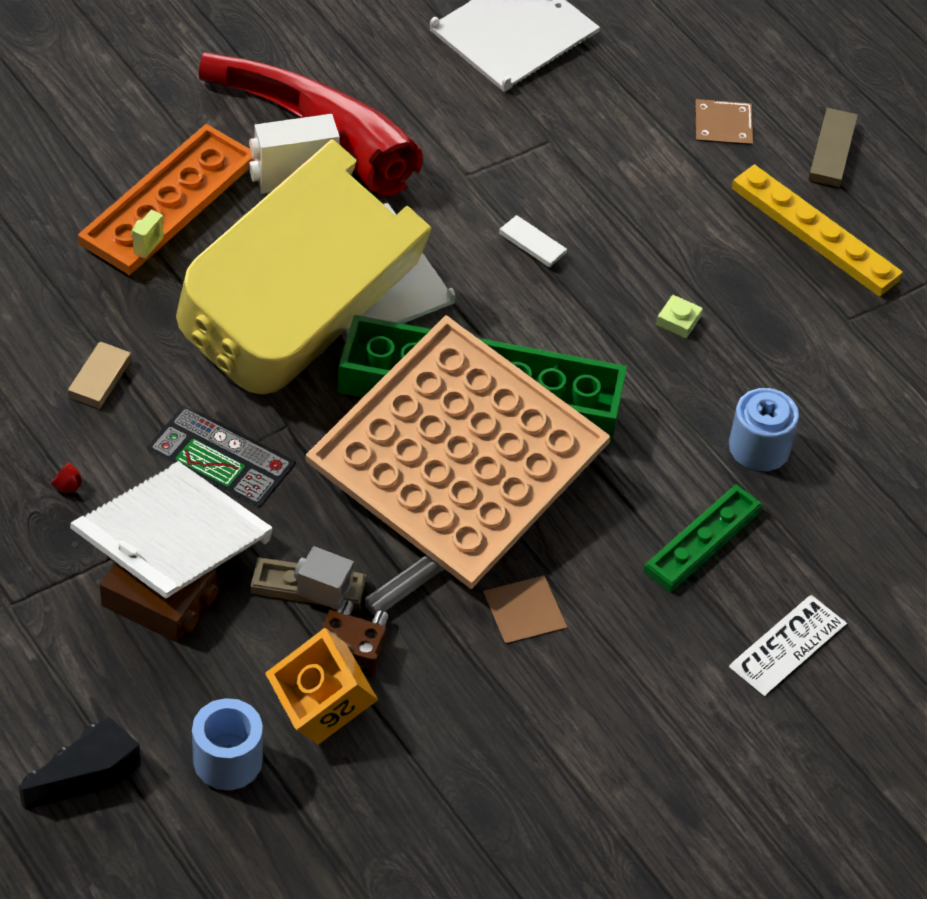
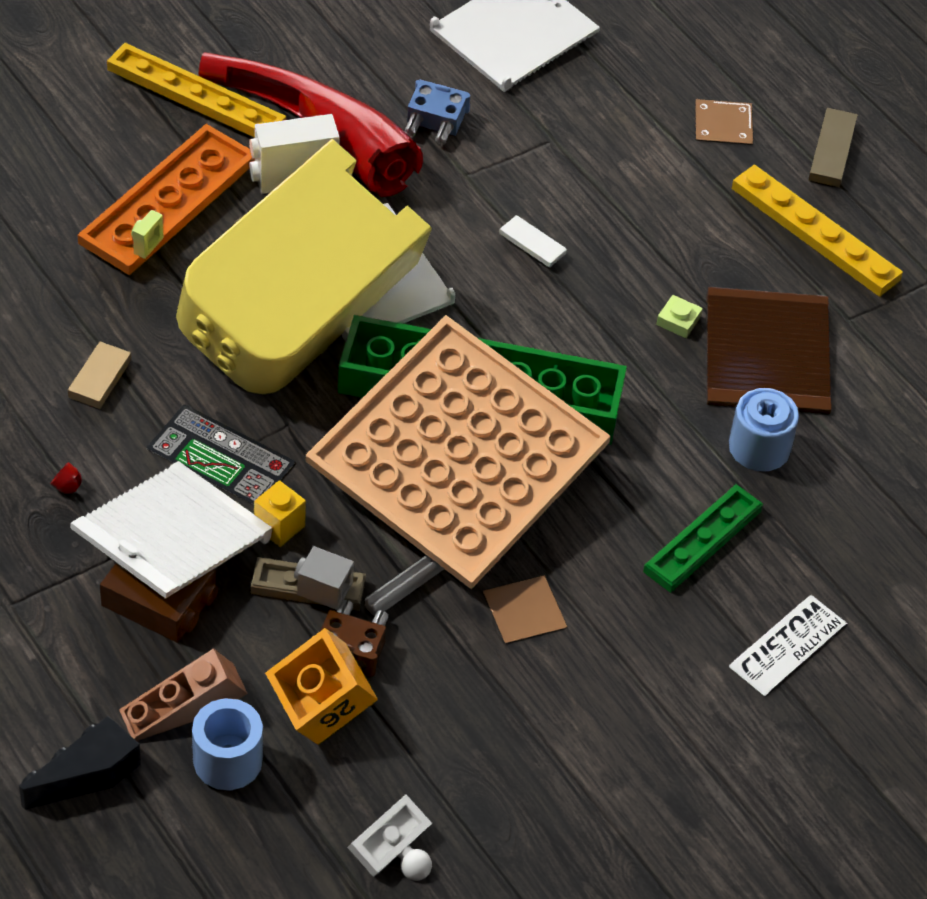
(183, 695): none -> nougat slope
(190, 89): none -> yellow plate
(282, 511): none -> yellow brick
(391, 838): none -> white plate
(437, 109): none -> medium blue piece
(768, 343): none -> reddish brown door

